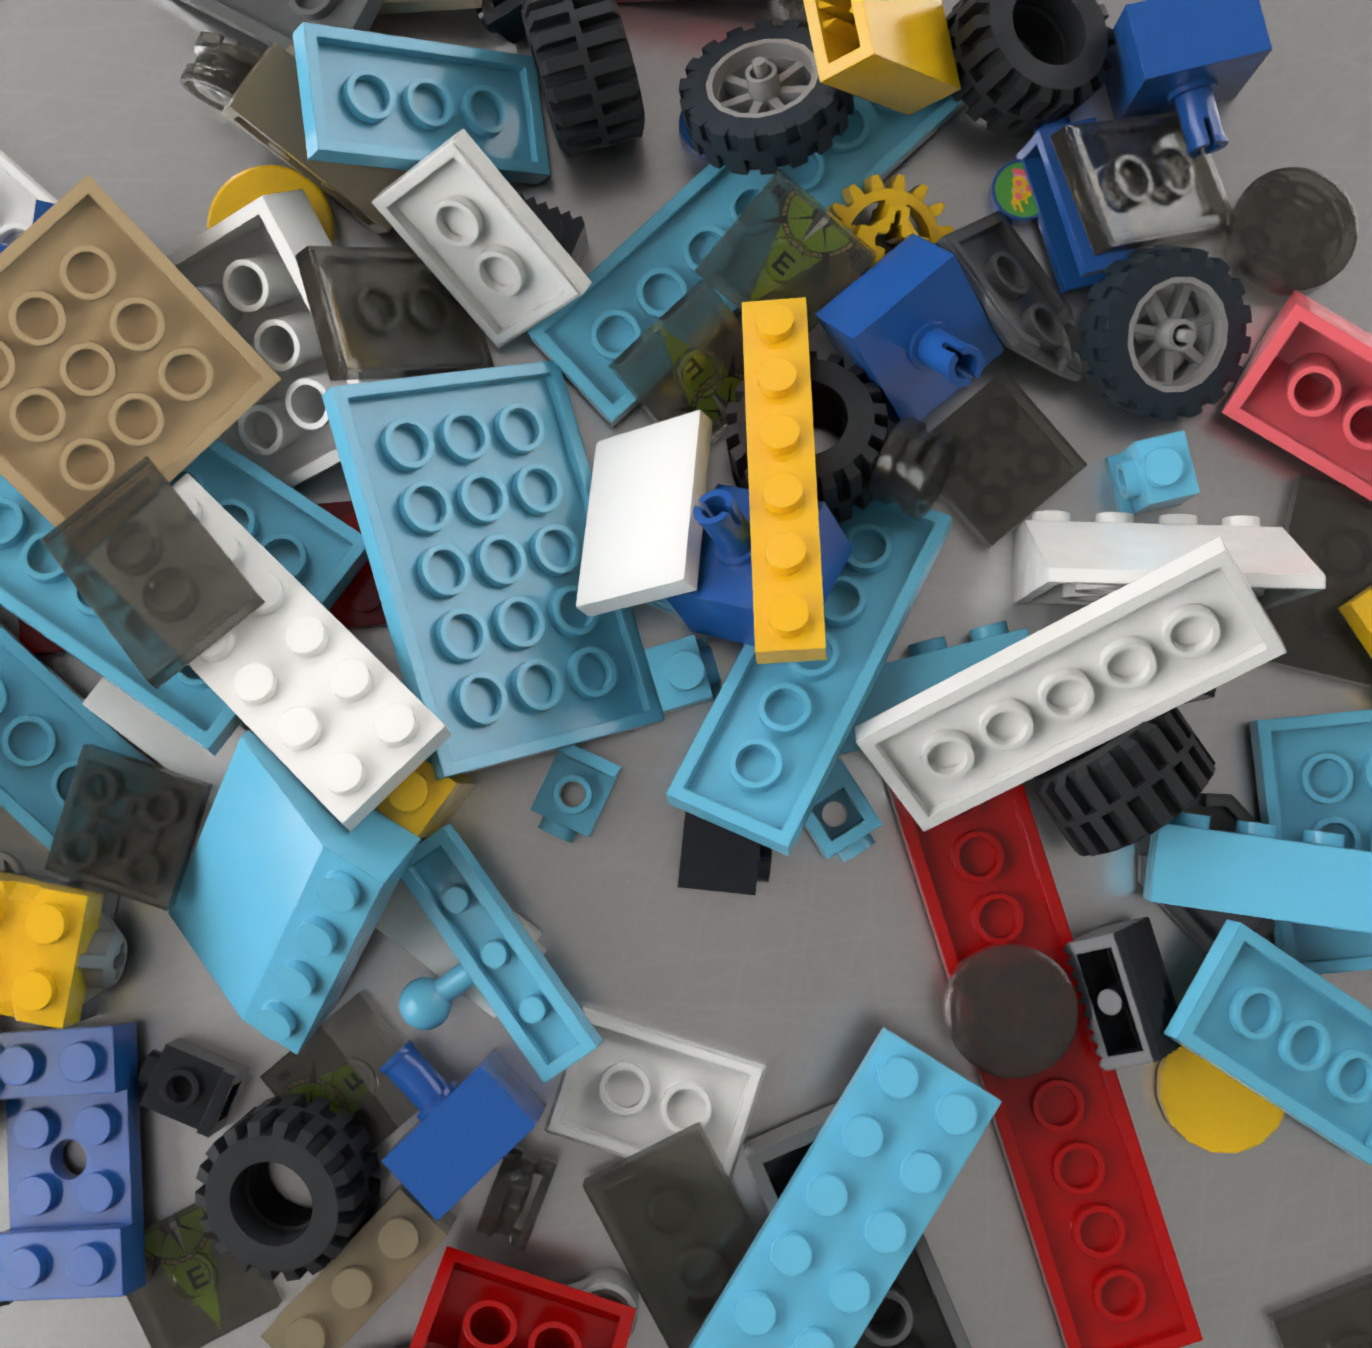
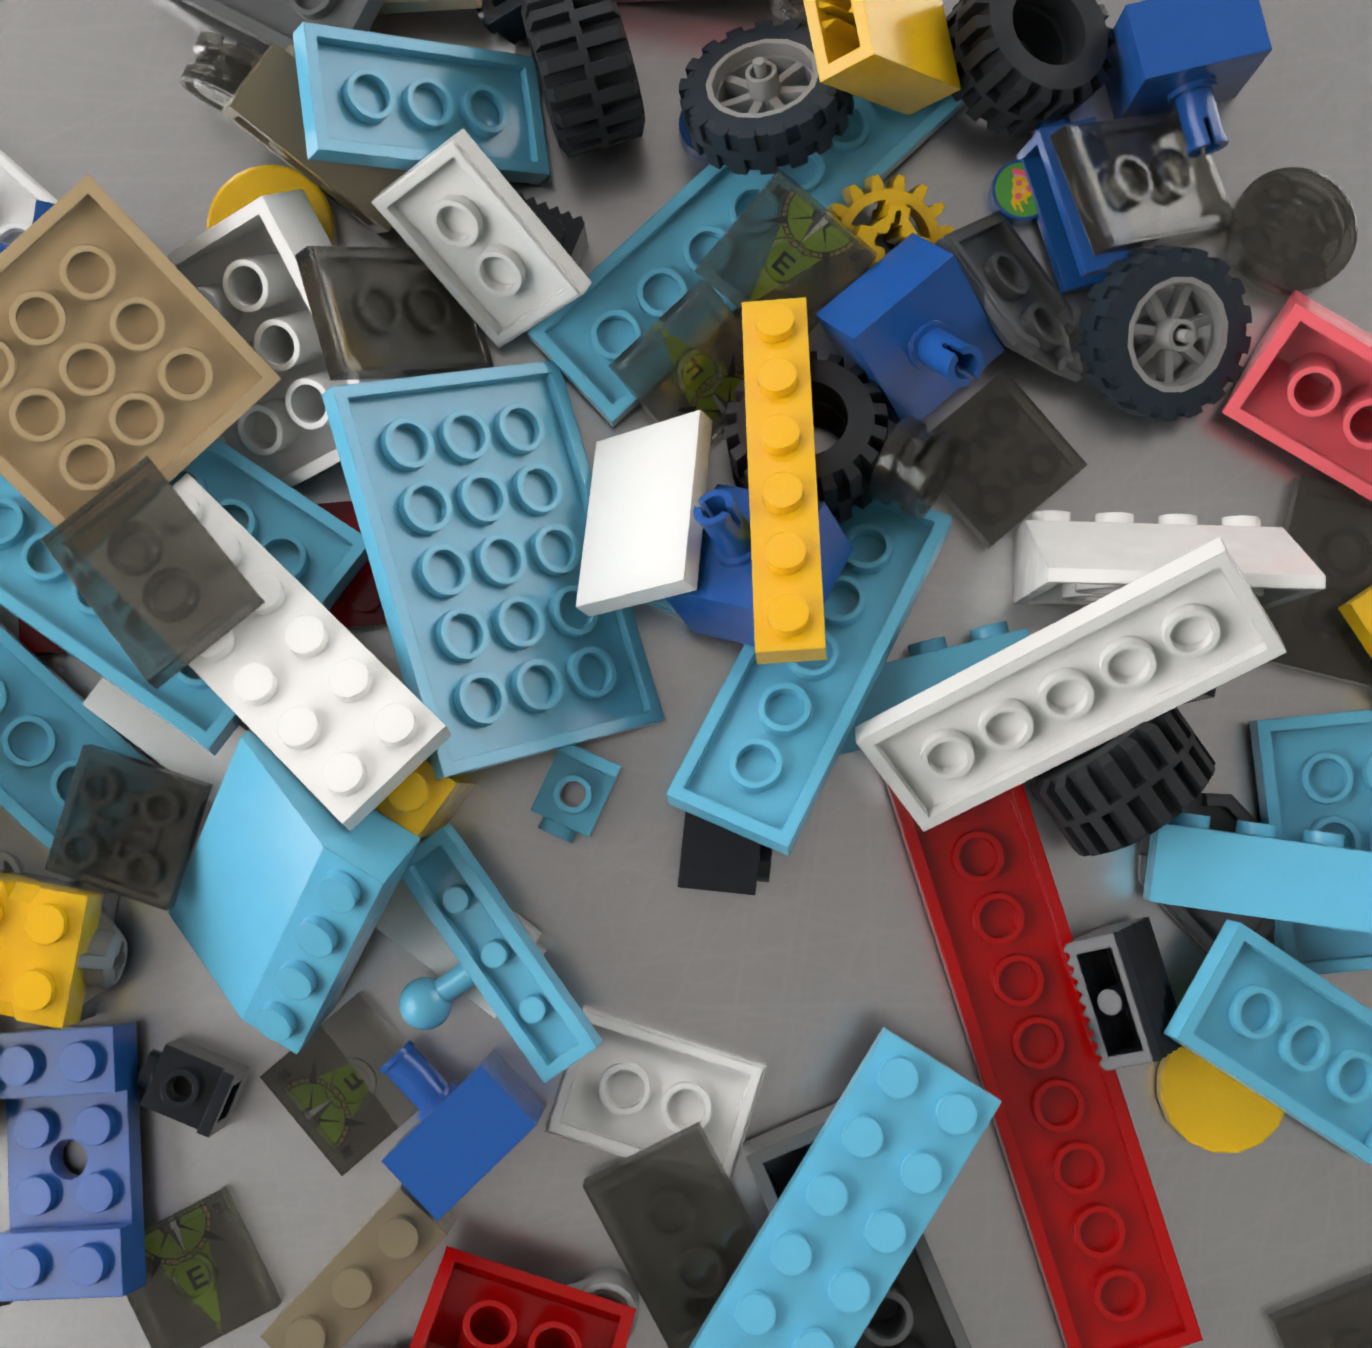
(256, 1219): black tyre -> none
(510, 1195): clear smoke wheel -> none
(684, 673): medium azure brick -> none
(860, 819): medium azure brick -> none
(1010, 1010): clear smoke tile -> none
(1153, 474): medium azure brick -> none

